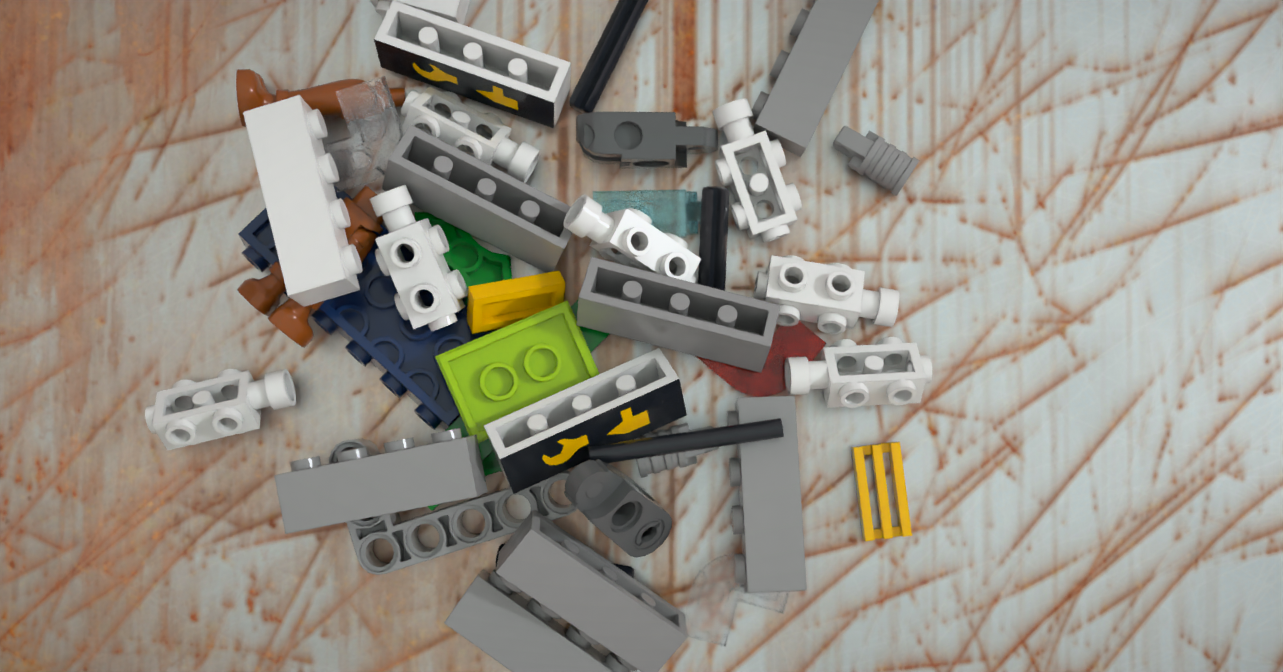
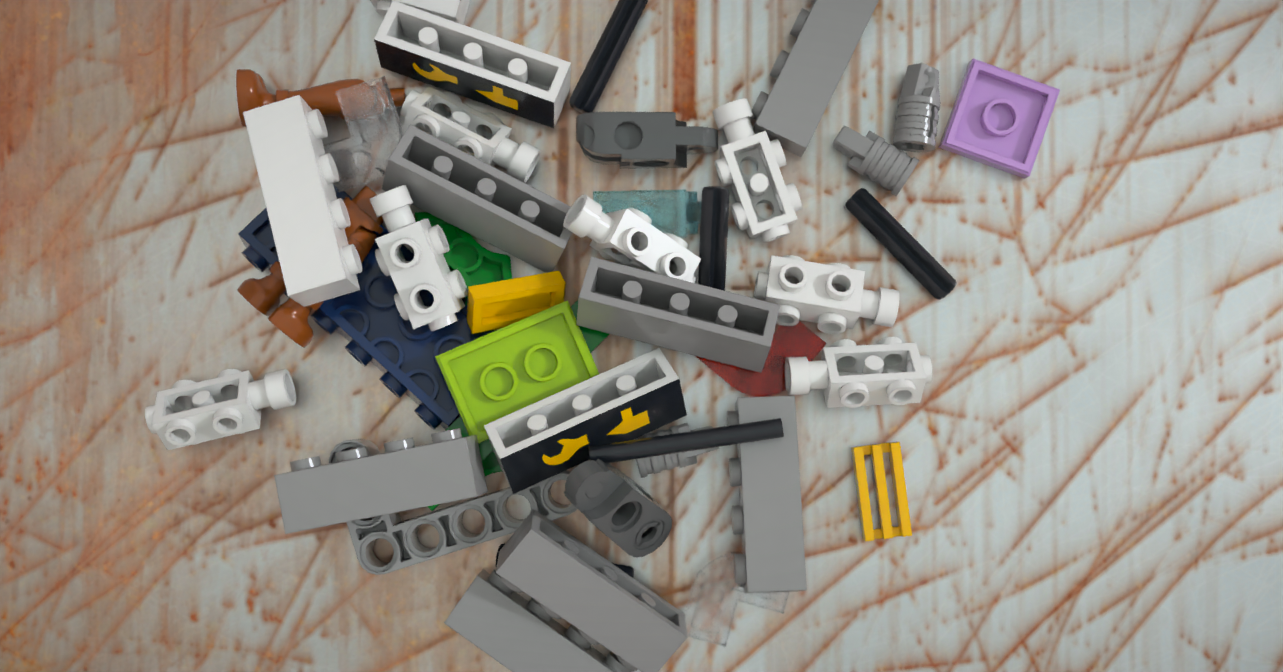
(900, 243): none -> black axle
(918, 110): none -> light grey hinge
(999, 118): none -> lavender tile

